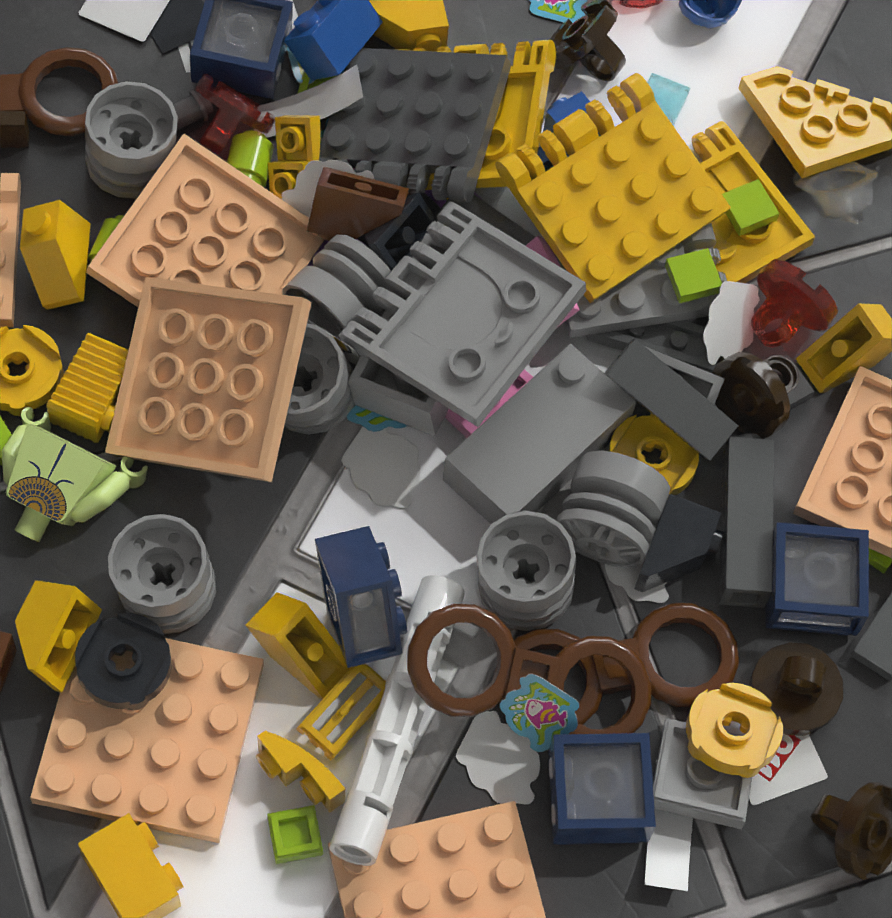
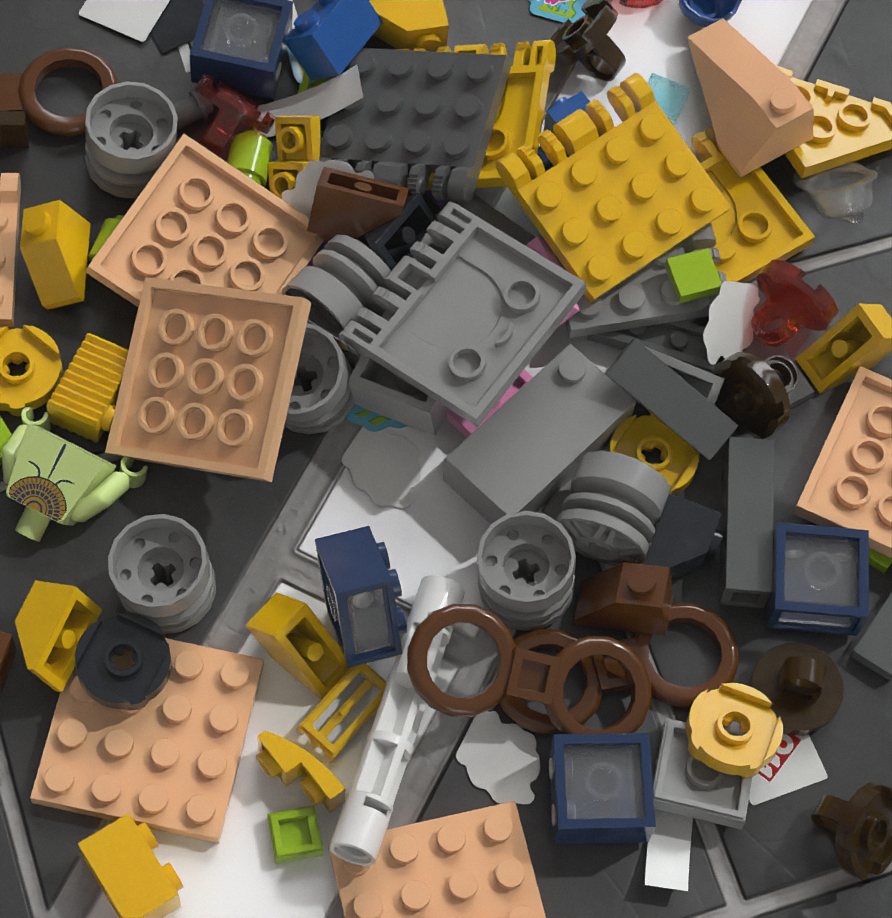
(539, 711): sticker -> none
(627, 599): none -> reddish brown slope
(749, 99): none -> light nougat wedge
(750, 207): lime tile -> none

